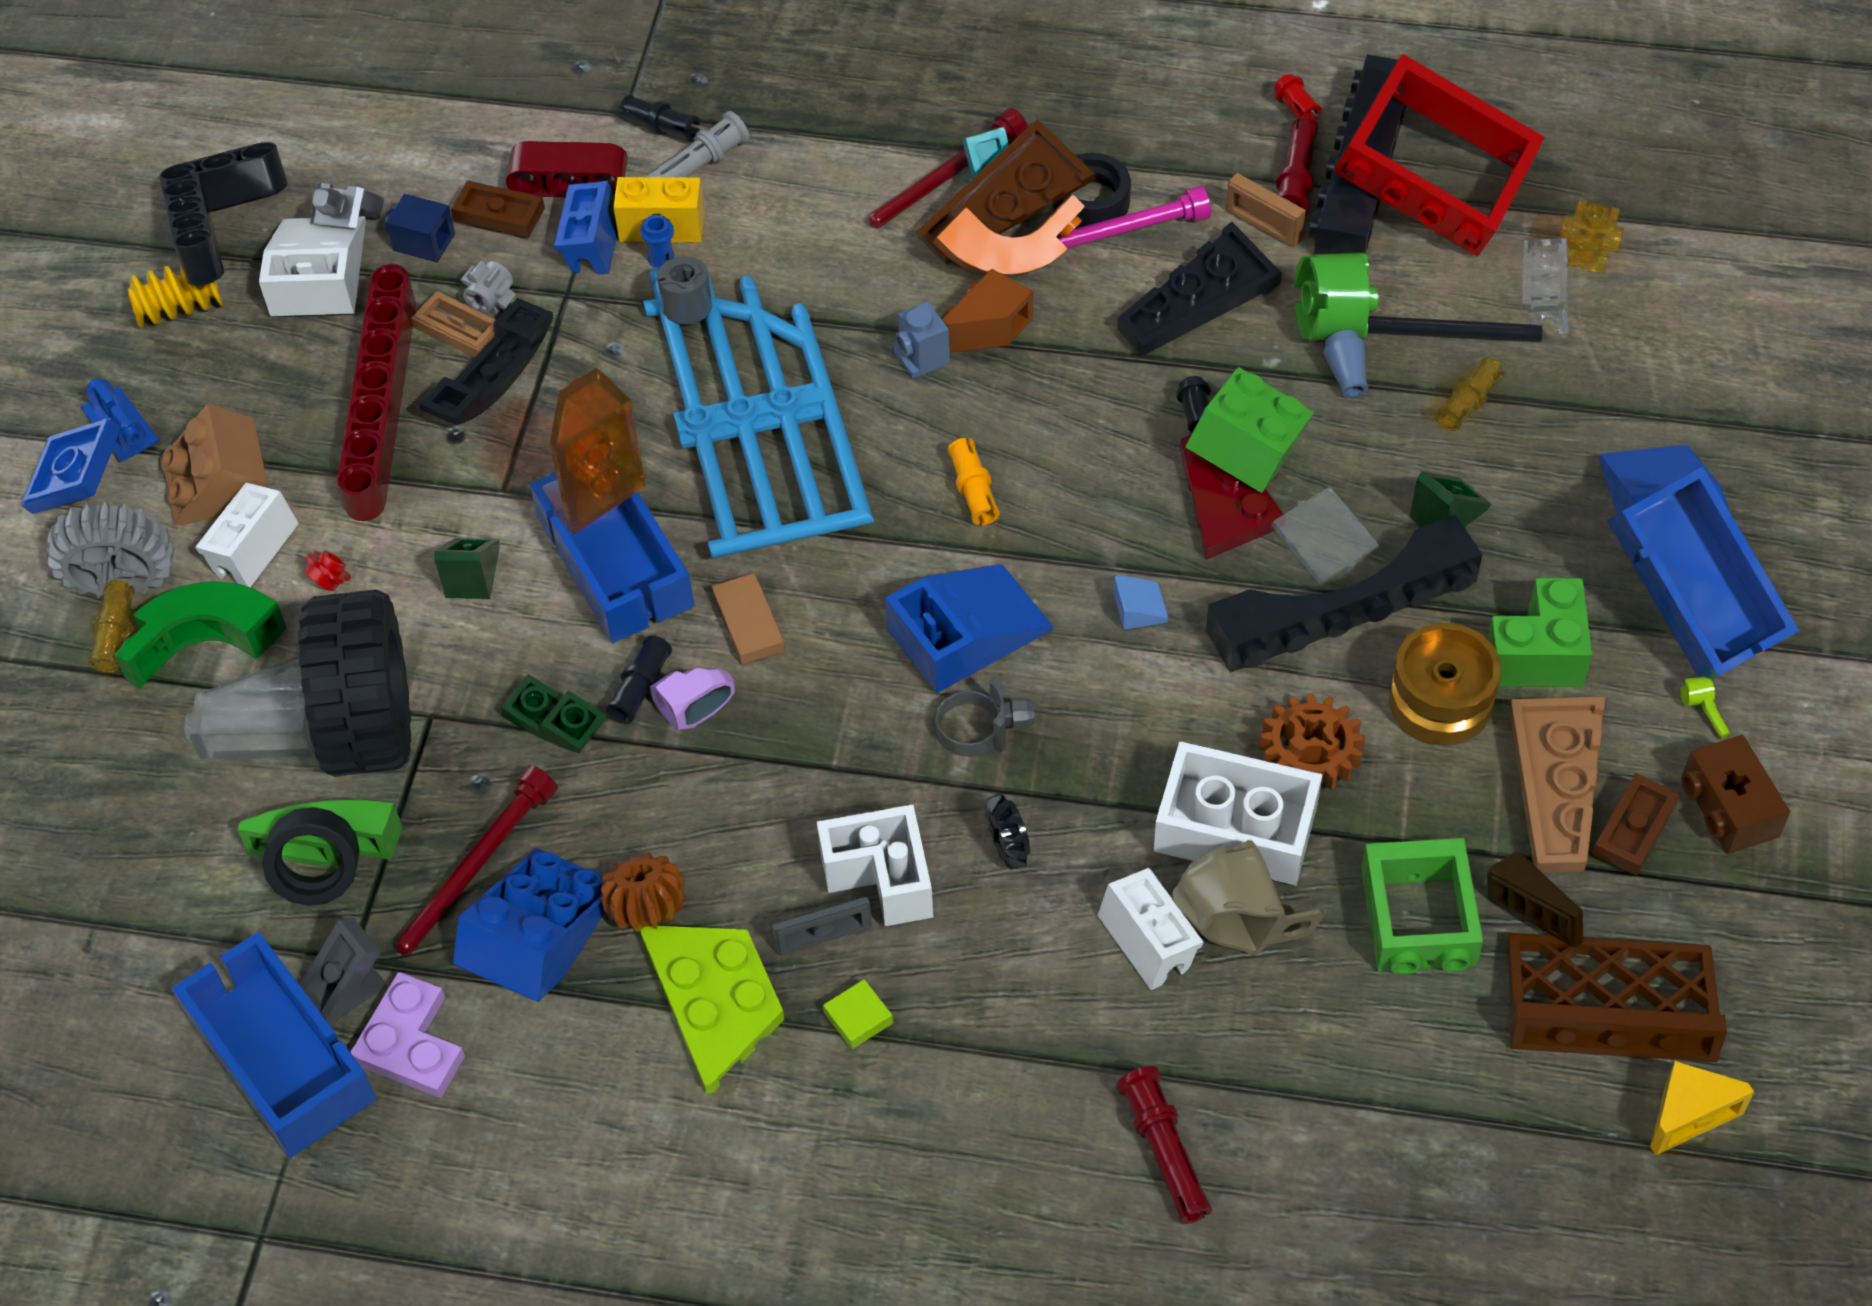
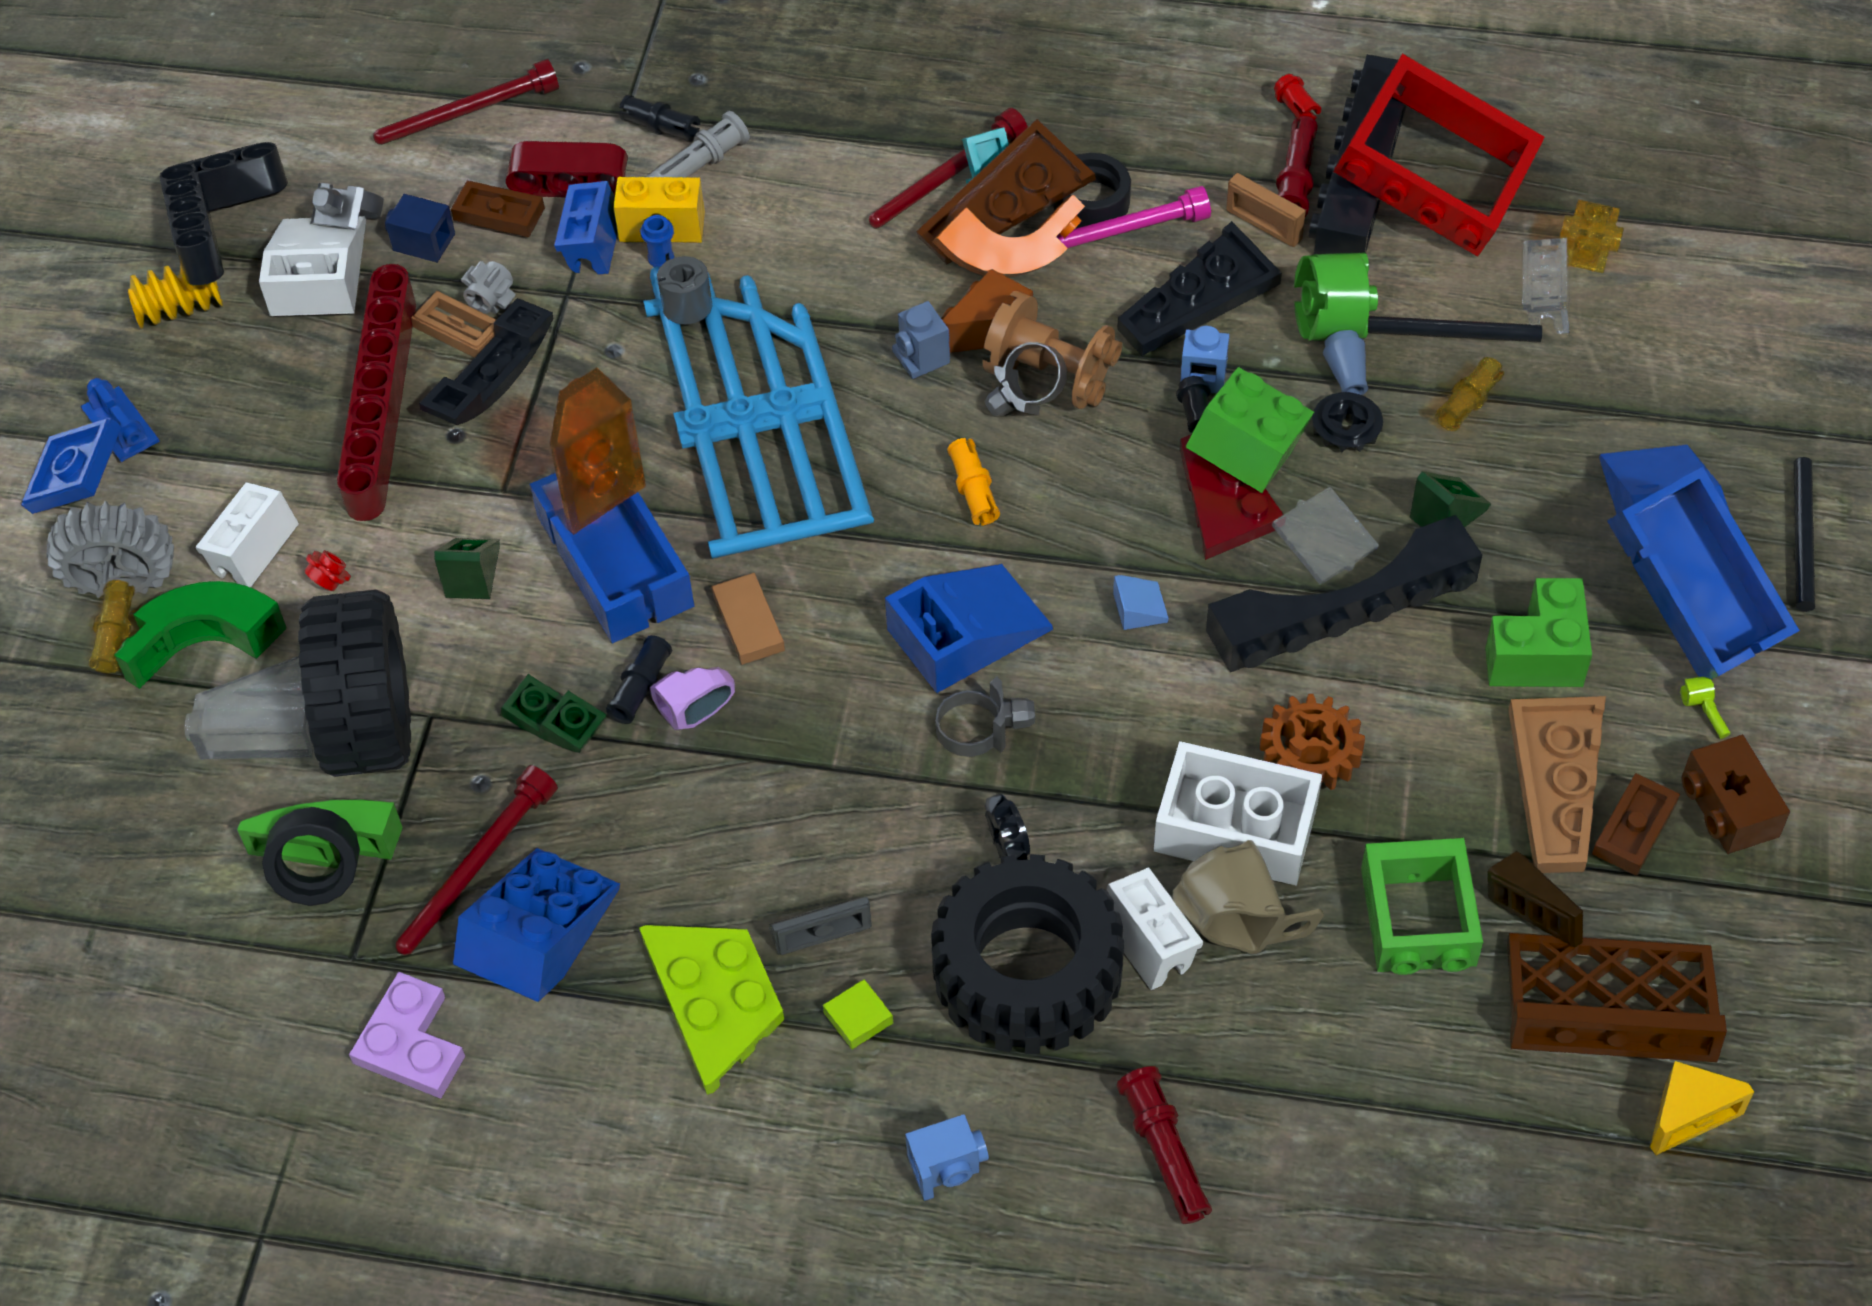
(211, 464): medium nougat slope -> none
(275, 1045): blue piece -> none
(343, 971): dark grey slope -> none
(539, 78): none -> dark red piece
(642, 892): dark orange gear -> none
(879, 851): white brick -> none
(945, 1154): none -> medium blue brick
(1010, 397): none -> flat silver piece
(1018, 325): none -> medium nougat piece
(1027, 896): none -> black tyre
(1207, 349): none -> medium blue brick
(1333, 409): none -> black gear
(1444, 683): pearl gold wheel -> none
(1804, 535): none -> black bar

